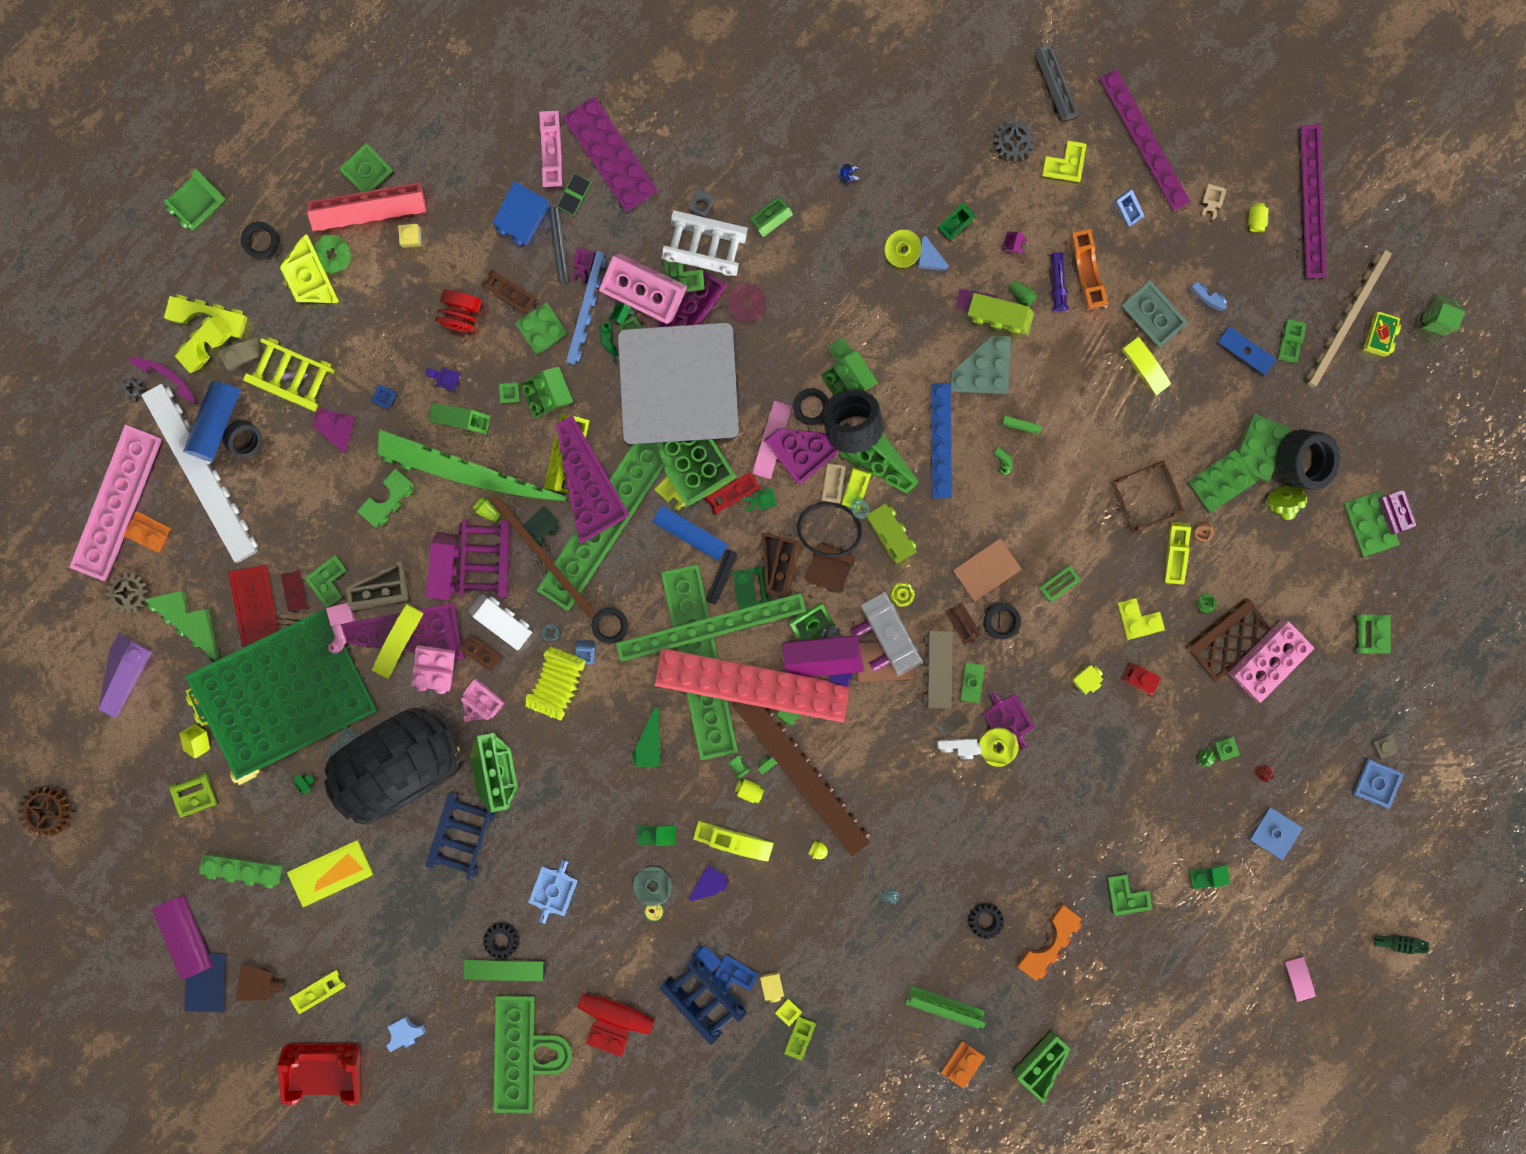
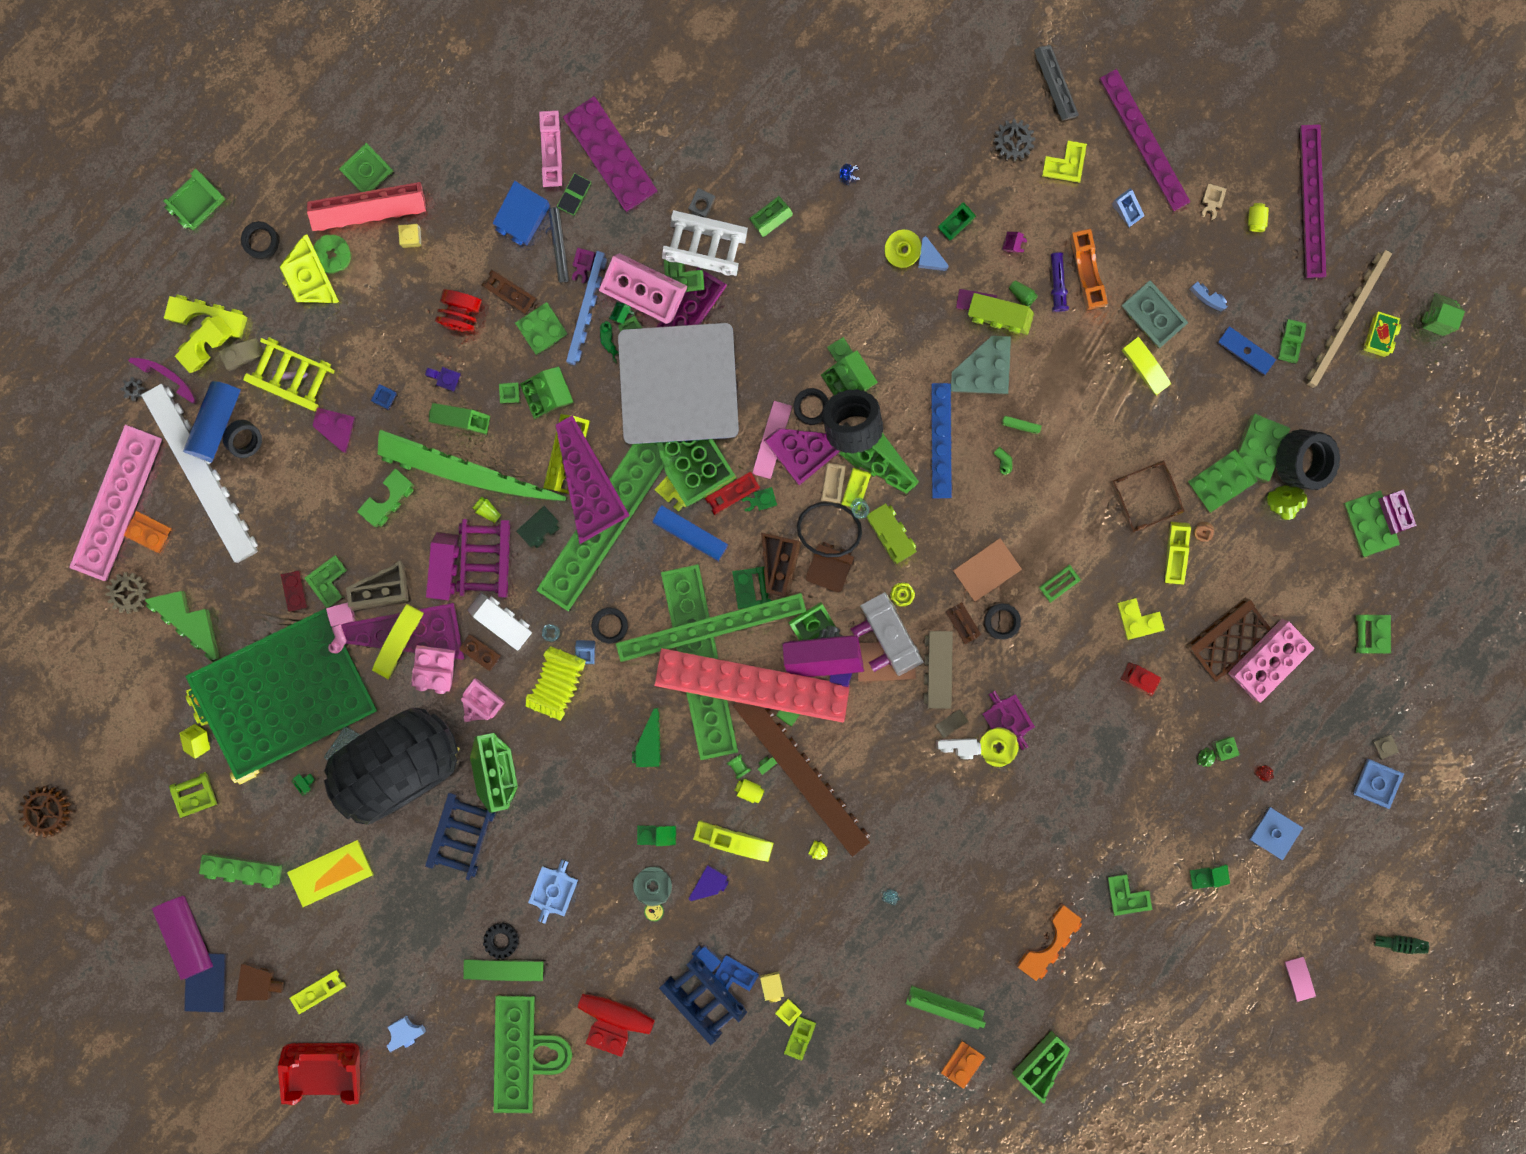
(122, 671): medium lavender wedge -> none
(253, 603): red tile -> none
(543, 556): reddish brown tile -> none
(721, 576): black axle -> none
(751, 292): clear pink plate -> none
(972, 682): bright green plate -> none
(978, 912): black tyre -> none
(1088, 679): neon yellow brick -> none
(1206, 603): bright green tile -> none

